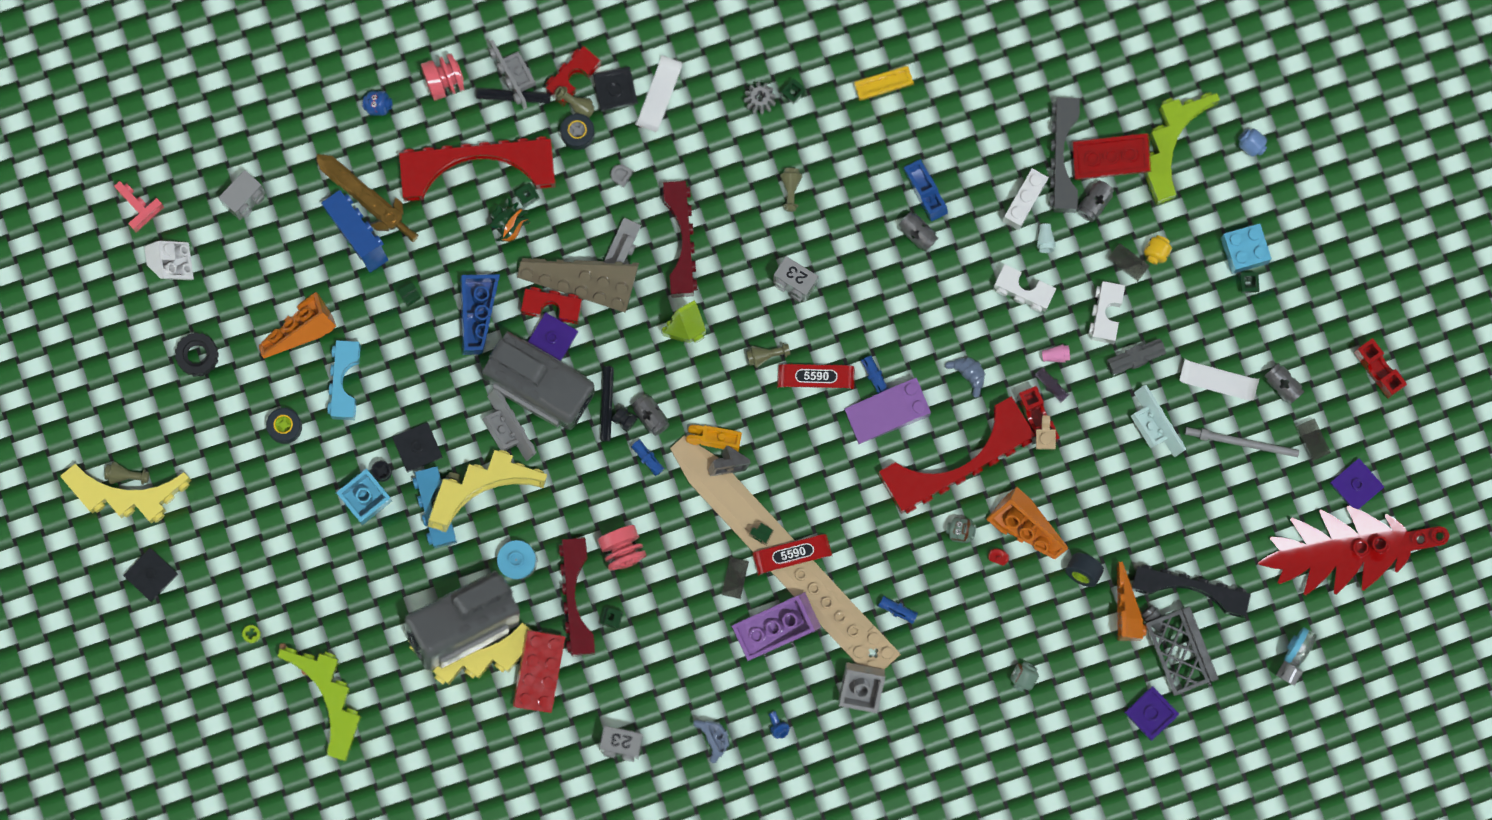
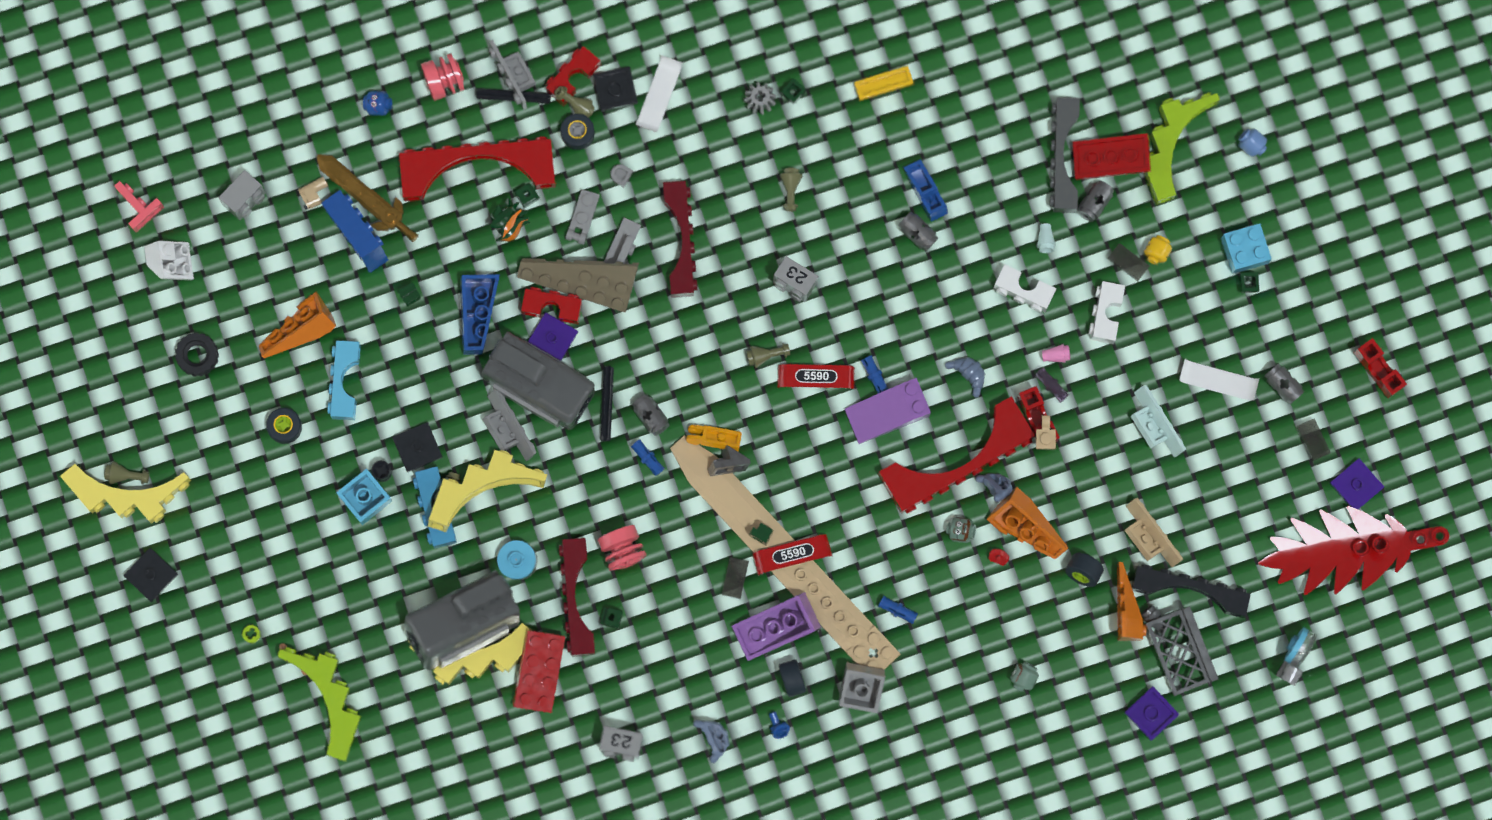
(310, 195): none -> tan piece
(583, 216): none -> light grey plate
(625, 419): black wheel -> none
(685, 324): lime wedge -> none
(792, 678): none -> black wheel
(998, 485): none -> sand blue piece
(1025, 199): white arch -> none
(1136, 357): dark grey piece -> none
(1149, 536): none -> tan bracket
(1204, 434): light grey bar -> none

